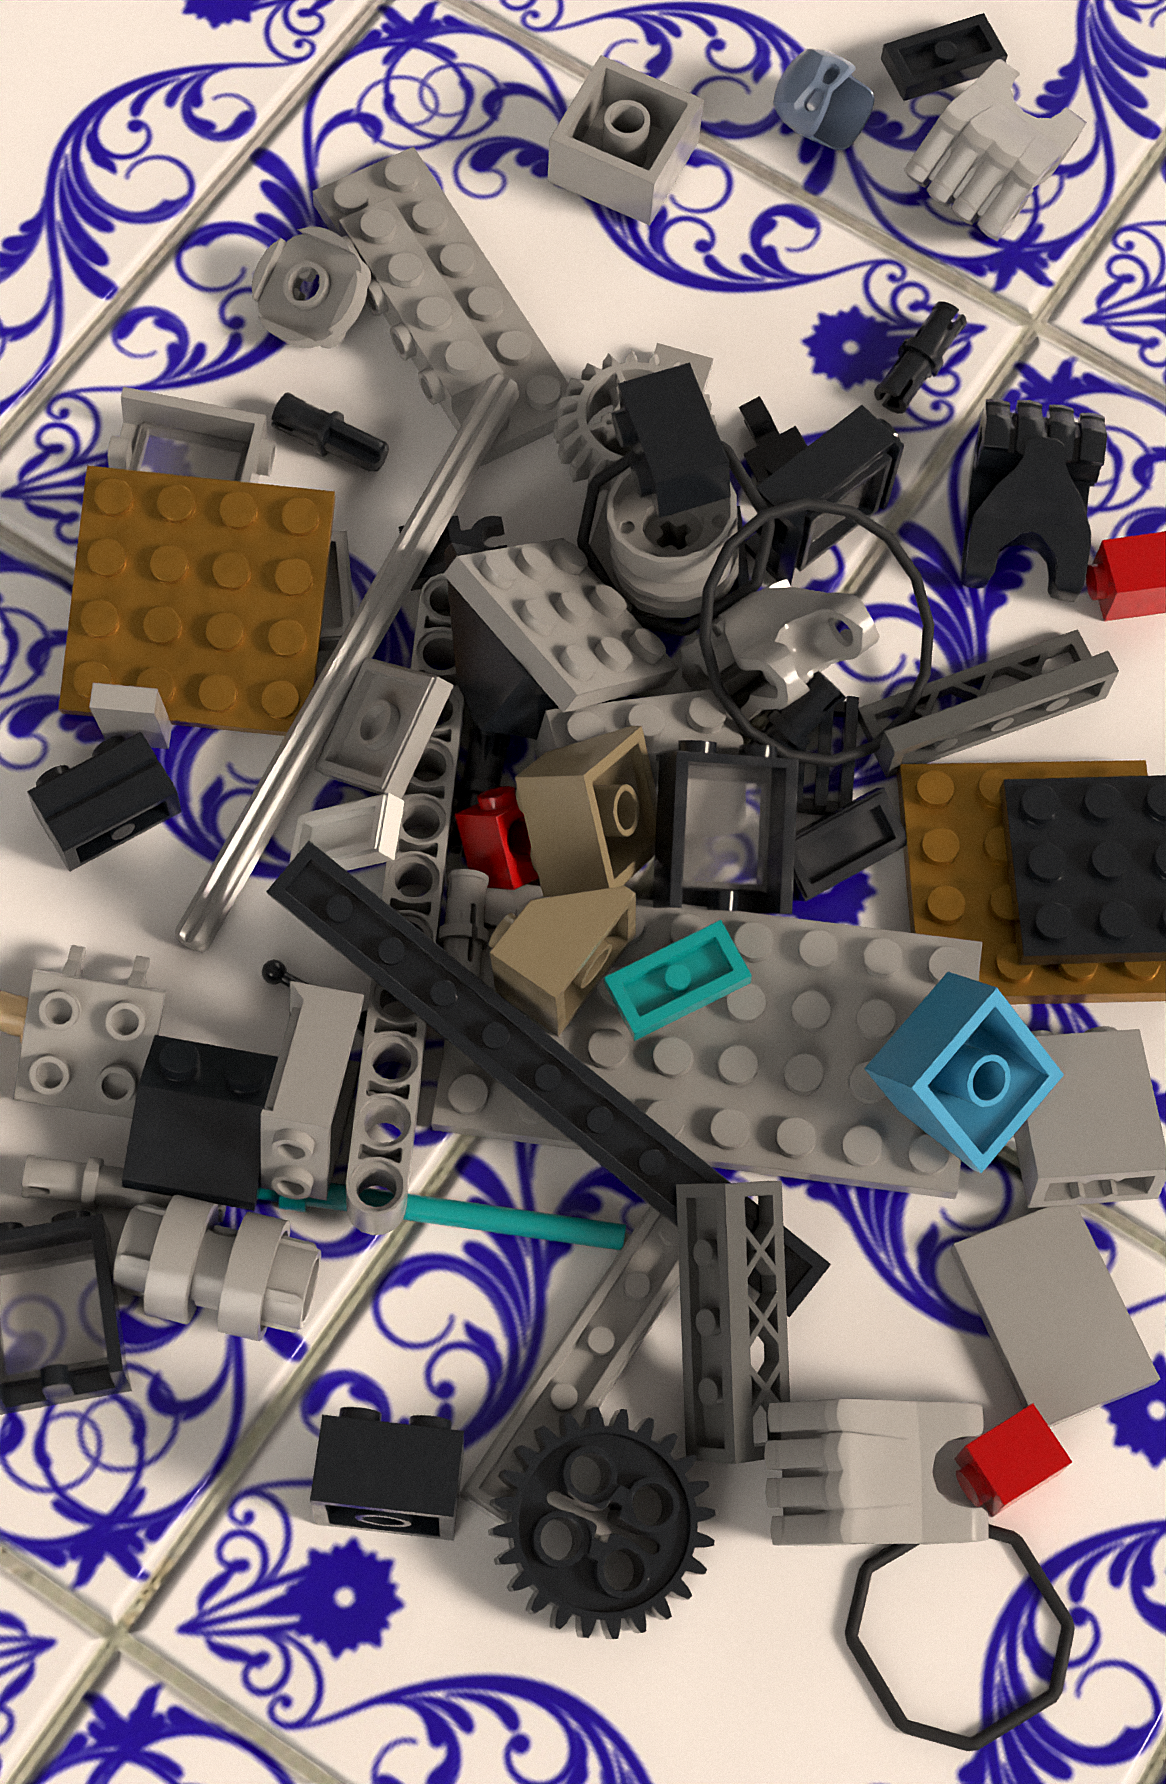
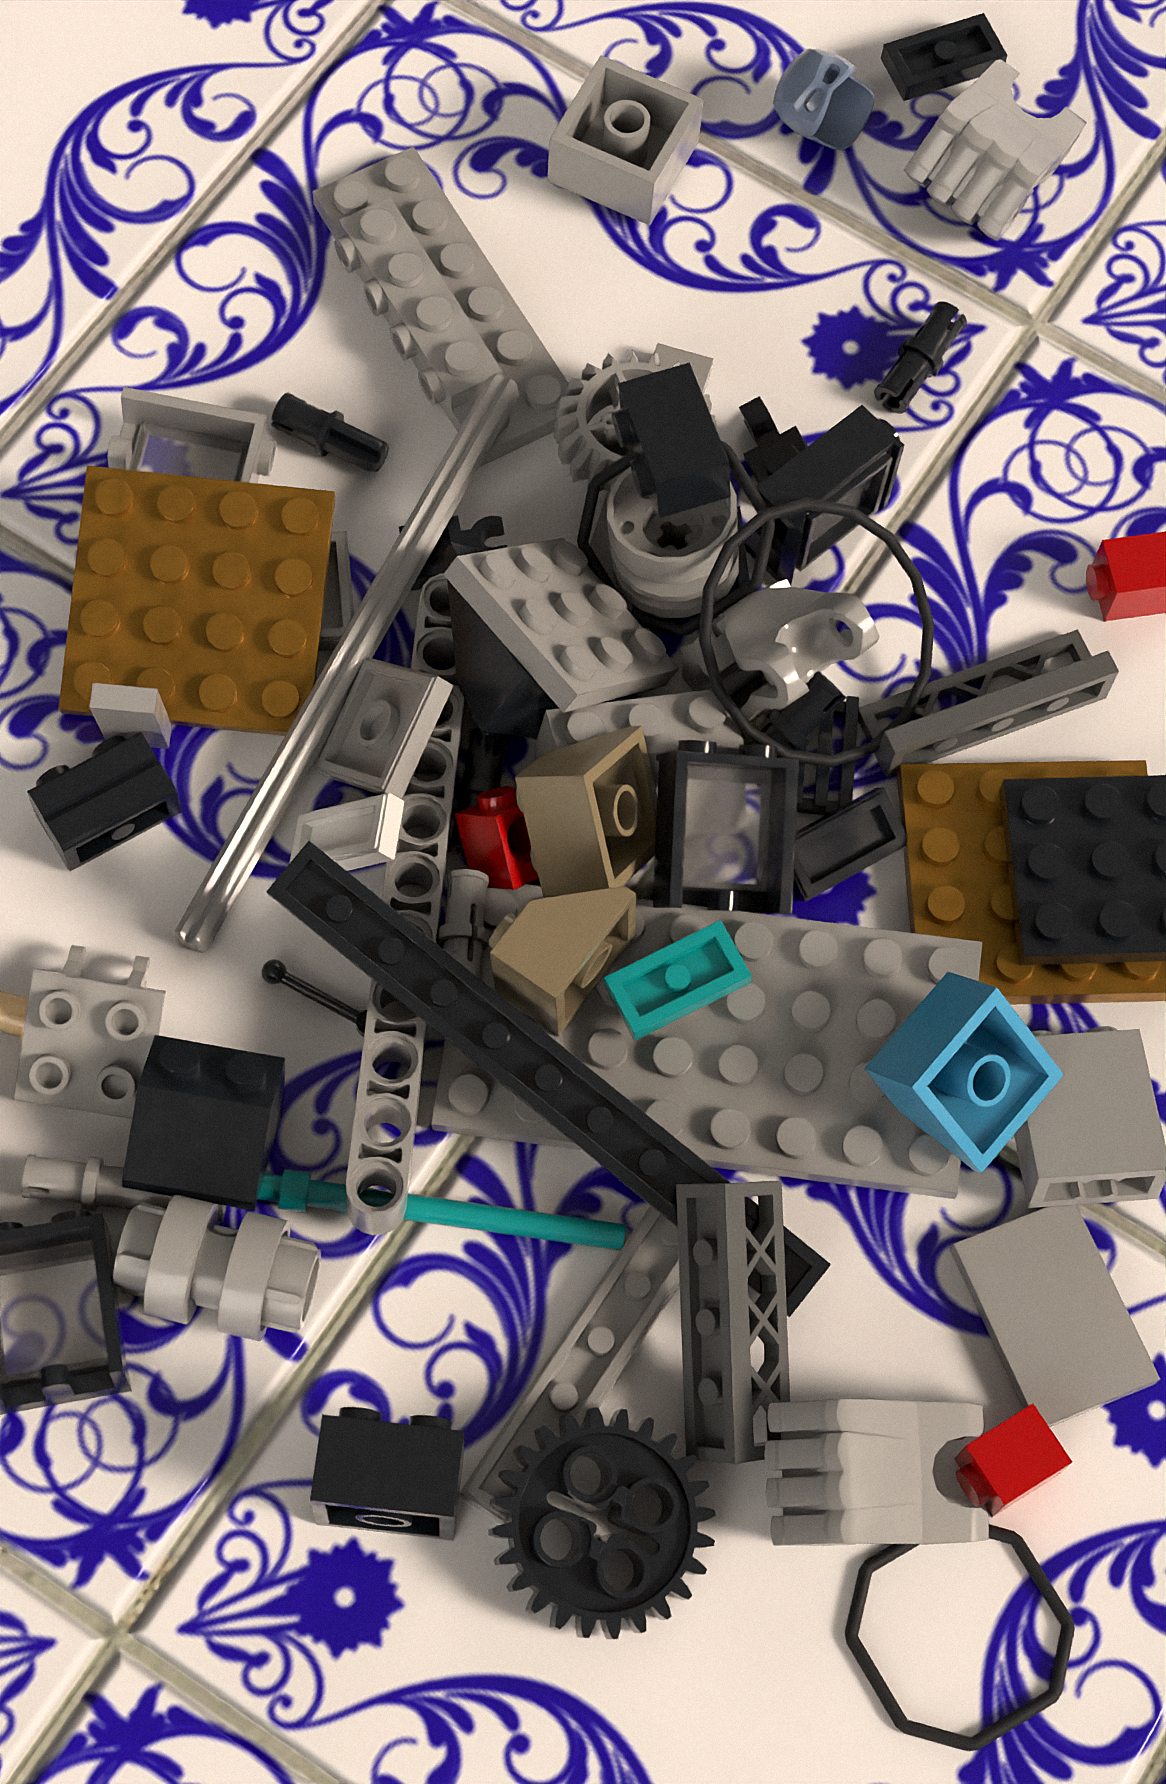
(310, 1092): light grey window -> none
(336, 303): light grey plate -> none
(1032, 491): black piece -> none

